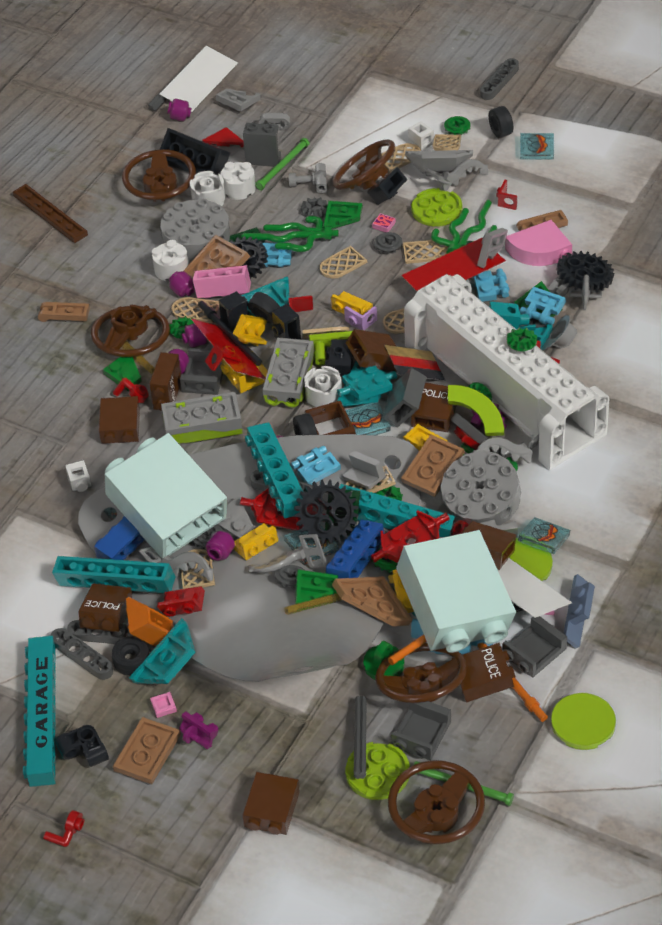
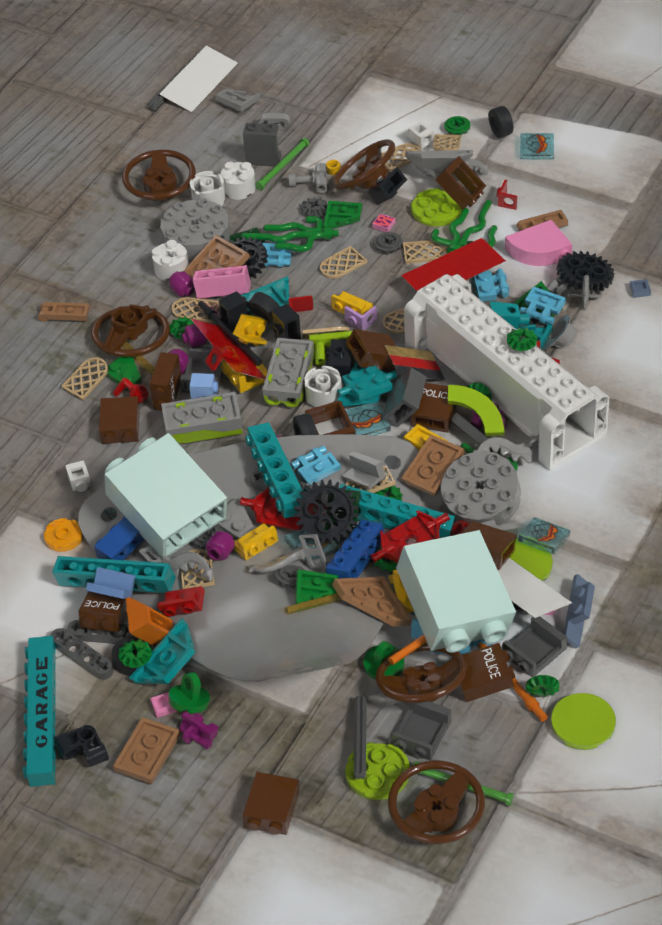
(50, 213): reddish brown tile -> none
(63, 535): none -> light orange tile
(73, 824): red plate -> none
(80, 368): none -> tan window
(112, 583): none -> medium blue panel
(143, 653): none -> green gear
(179, 109): magenta head -> none
(189, 695): none -> green tile
(203, 155): black slope -> none
(203, 385): none -> light blue brick
(224, 137): red tile -> none
(332, 166): none -> yellow axle
(465, 438): red tile -> none
(466, 177): none -> reddish brown window
(489, 90): dark grey beam -> none
(492, 243): light grey wing -> none
(542, 685): none -> green gear
(640, 288): none -> sand blue tile

